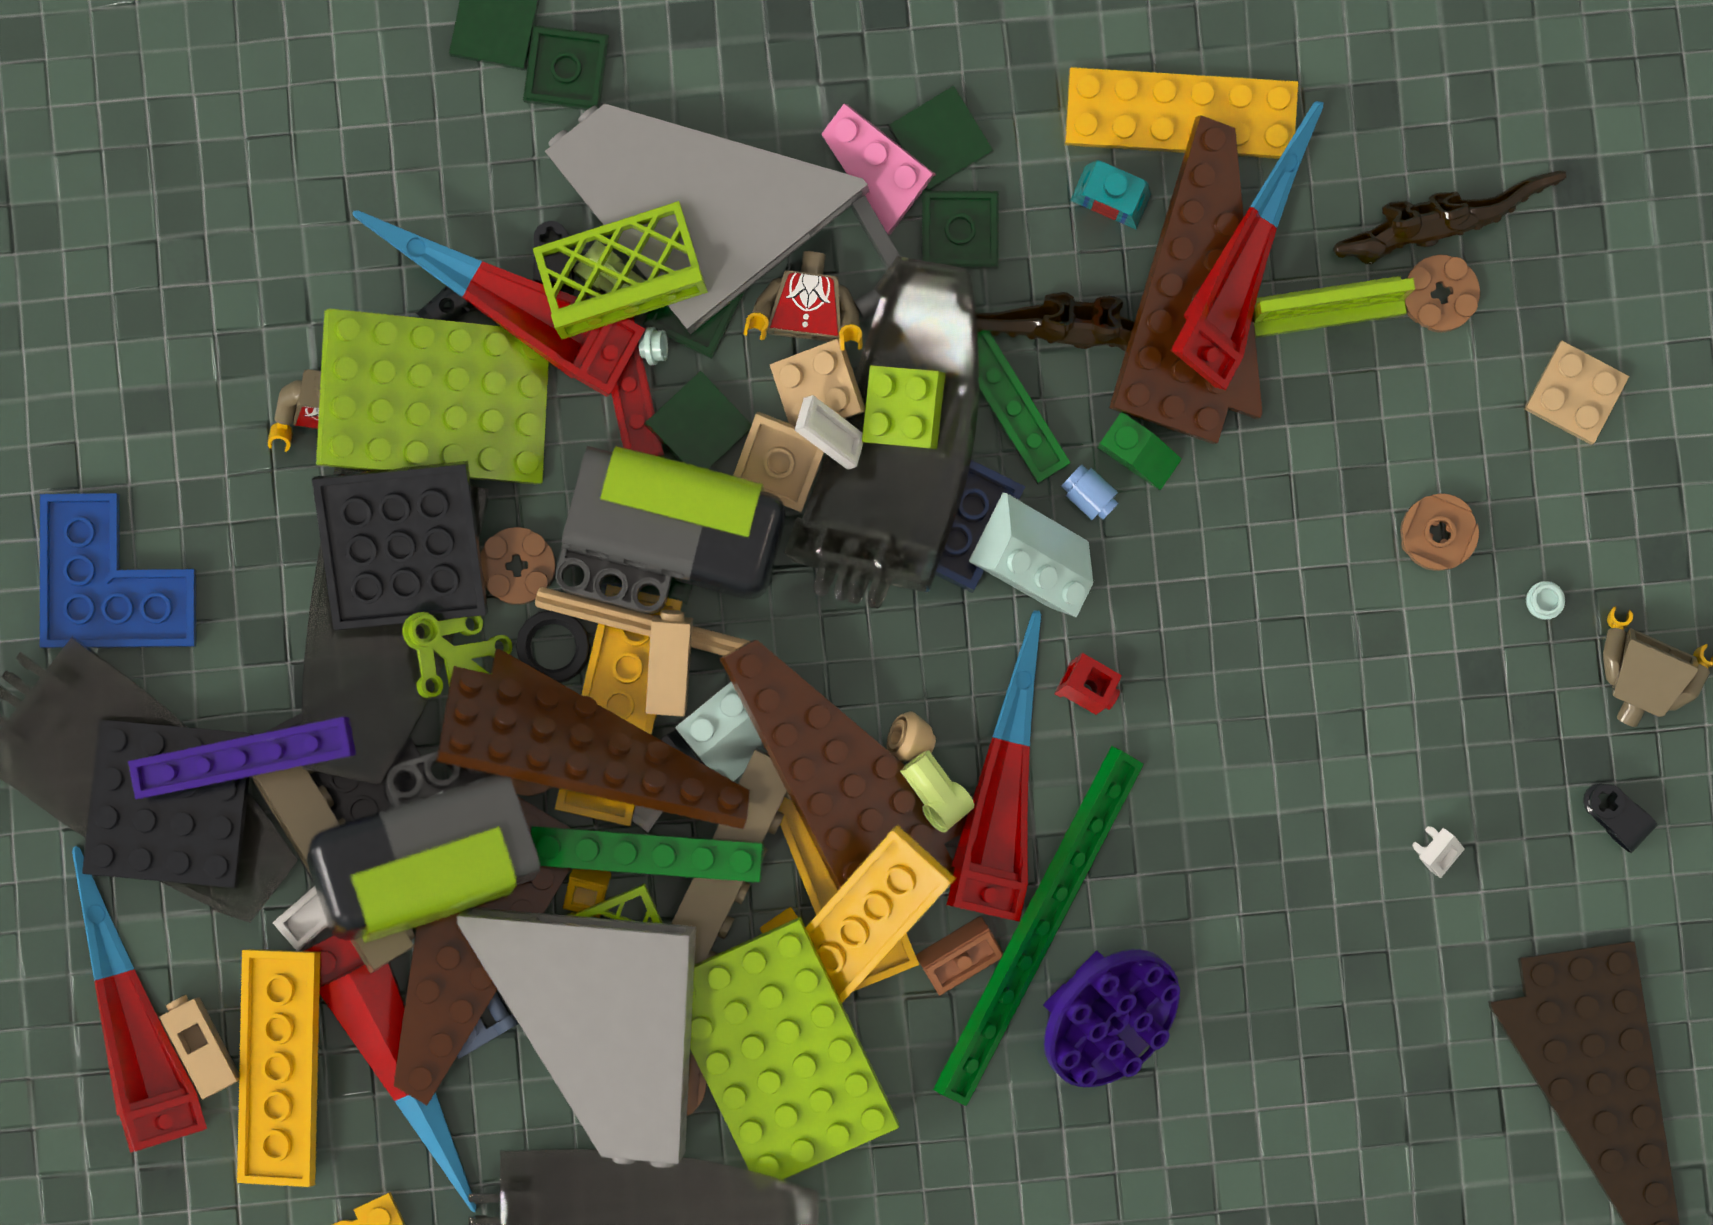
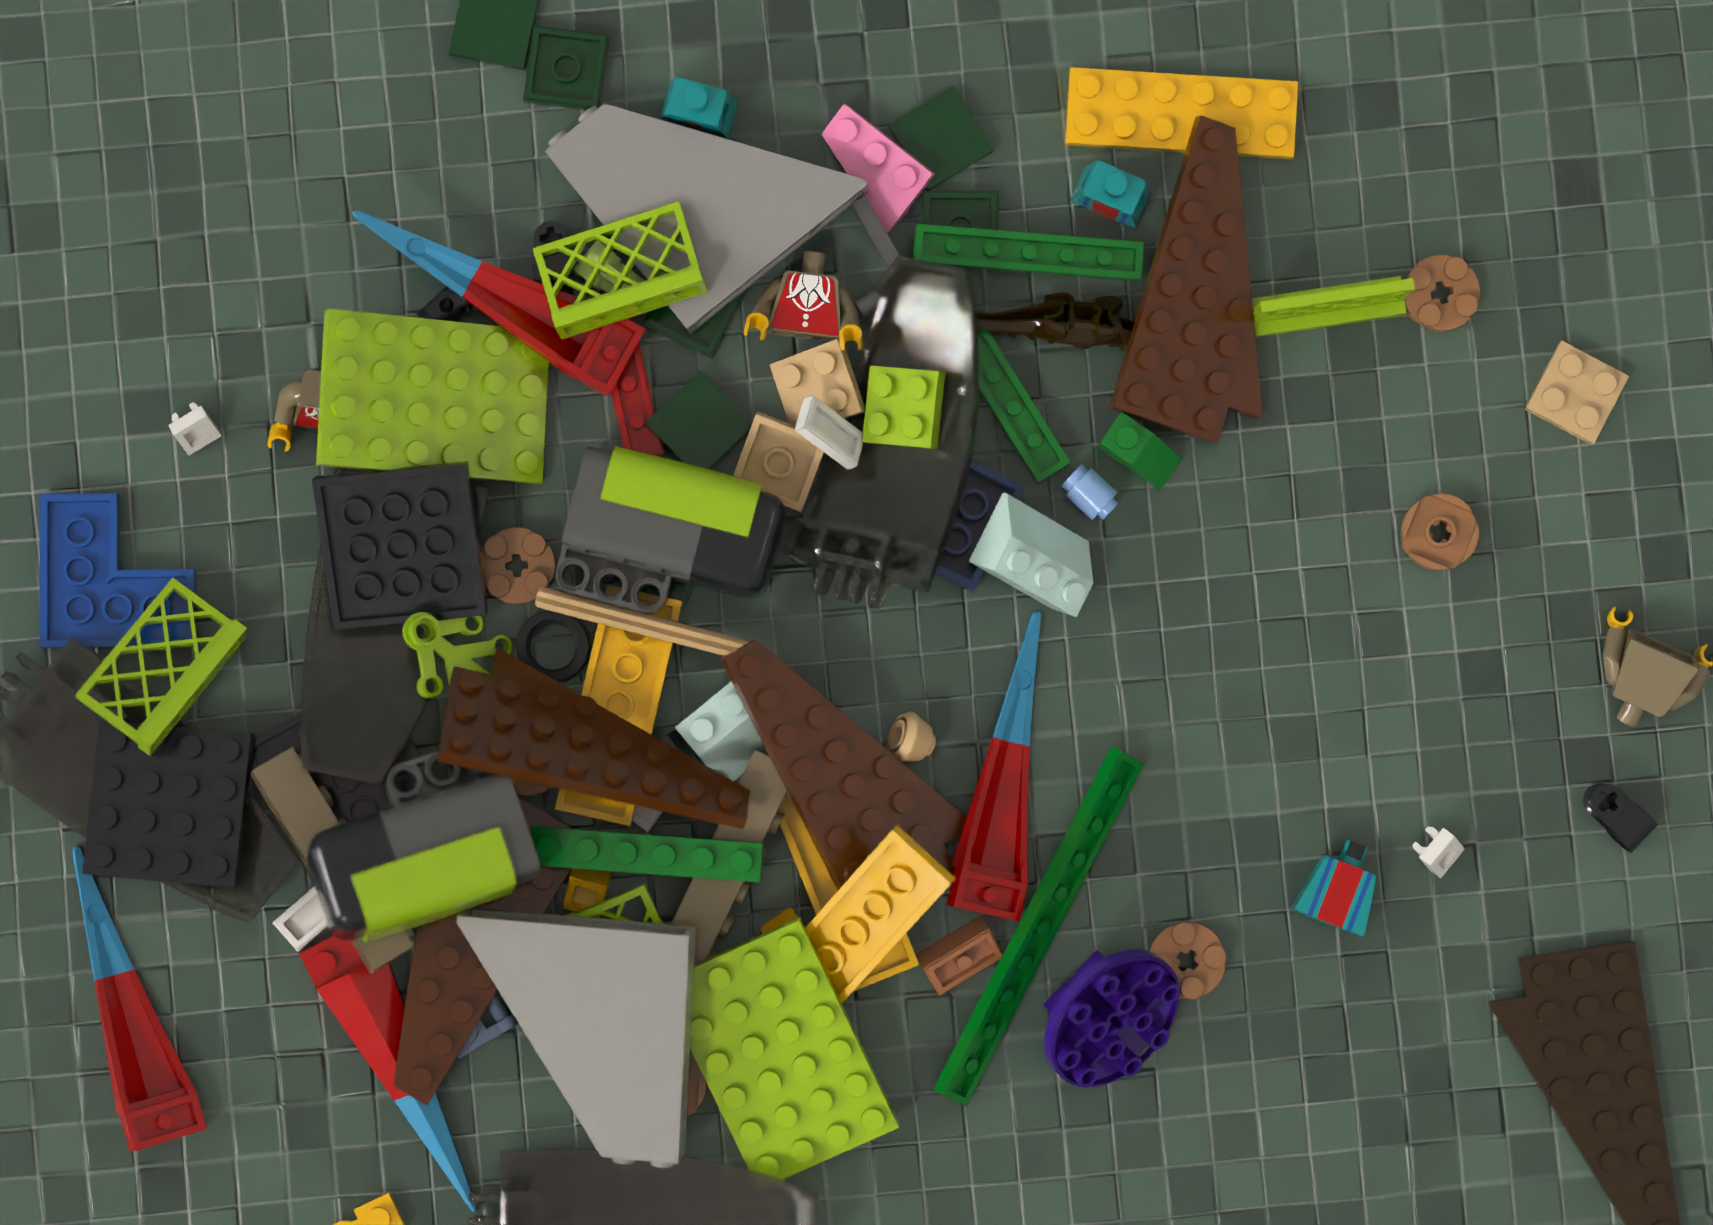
(193, 678): none -> lime fence
(194, 429): none -> white tile
(199, 1046): tan brick -> none
(242, 757): dark purple plate -> none
(278, 1067): yellow plate -> none
(653, 345): light aqua plate -> none
(669, 663): tan brick -> none
(699, 107): none -> teal torso
(943, 800): yellowish green piece -> none
(1029, 252): none -> green plate
(1098, 676): red brick -> none
(1209, 957): none -> medium nougat plate
(1224, 306): red plate -> none
(1339, 891): none -> torso
(1438, 218): dark brown animal -> none
(1545, 600): light aqua plate -> none

